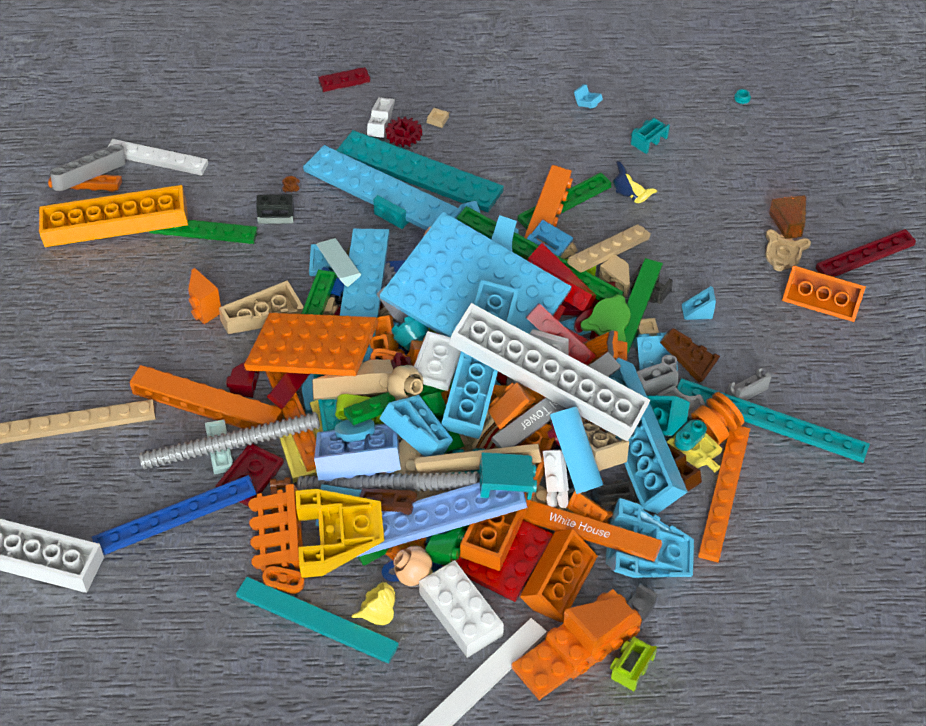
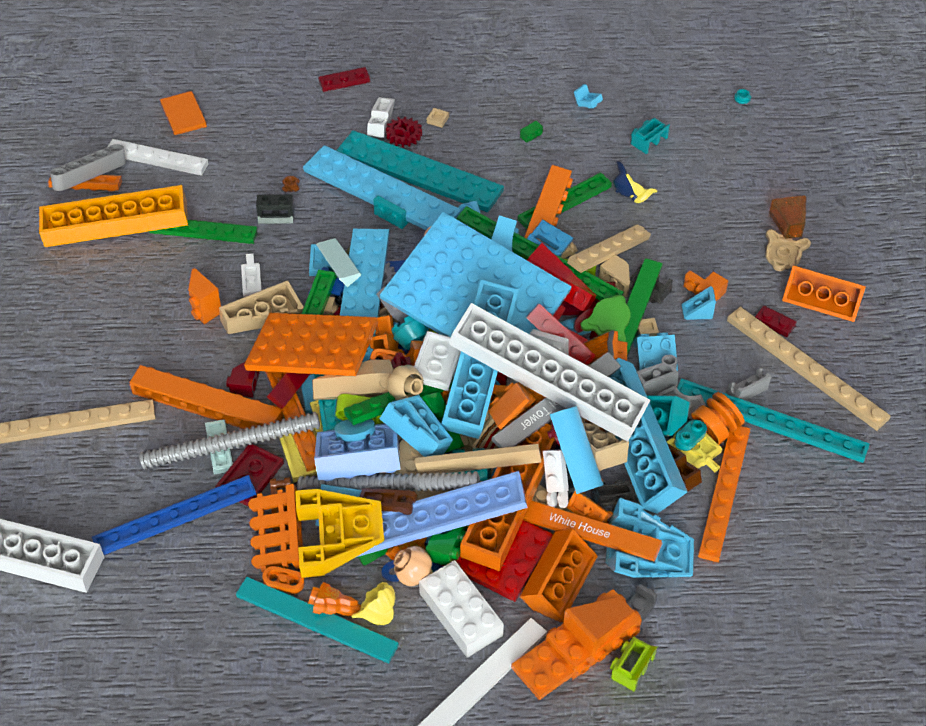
(183, 113): none -> orange tile
(250, 276): none -> white hinge
(332, 601): none -> orange rock
(507, 473): teal panel -> none
(531, 131): none -> green piece
(689, 355): reddish brown wing -> none
(697, 284): none -> orange brick
(776, 321): none -> dark red plate
(809, 368): none -> tan plate
(866, 254): dark red plate -> none

